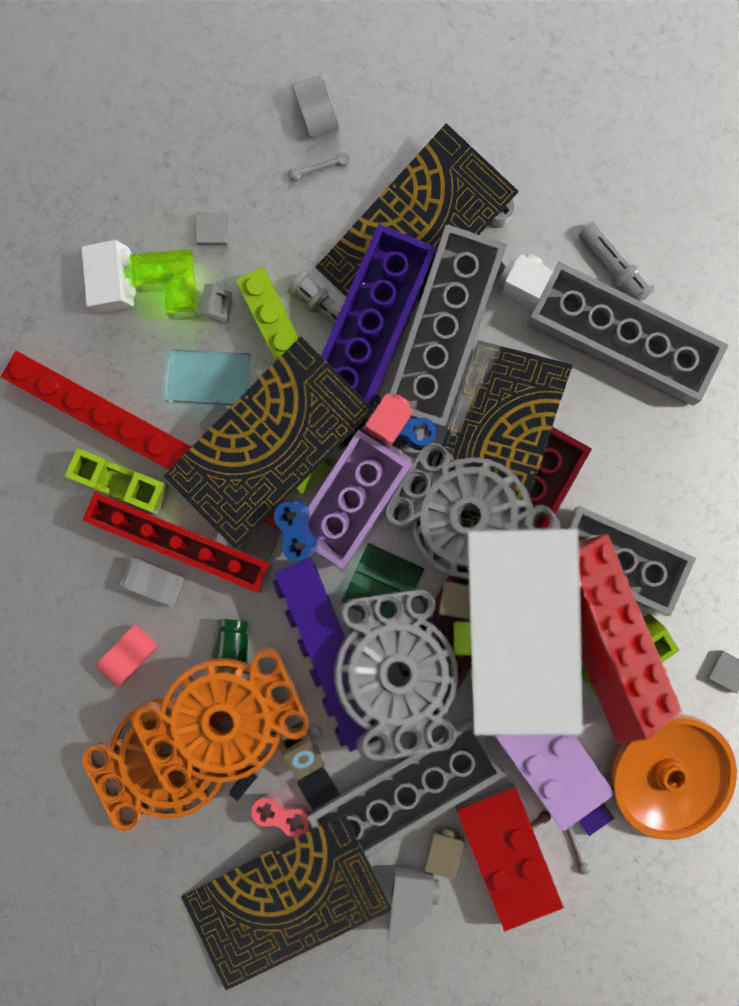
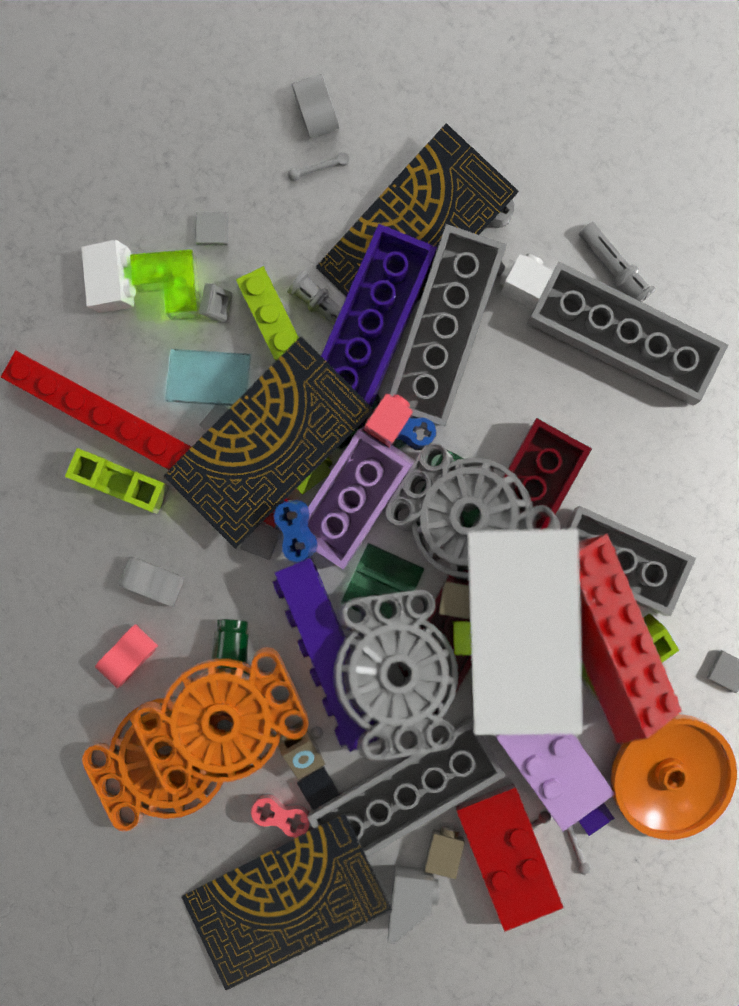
(177, 542): red brick -> none
(242, 785): black tile -> none
(506, 412): black sticker -> none

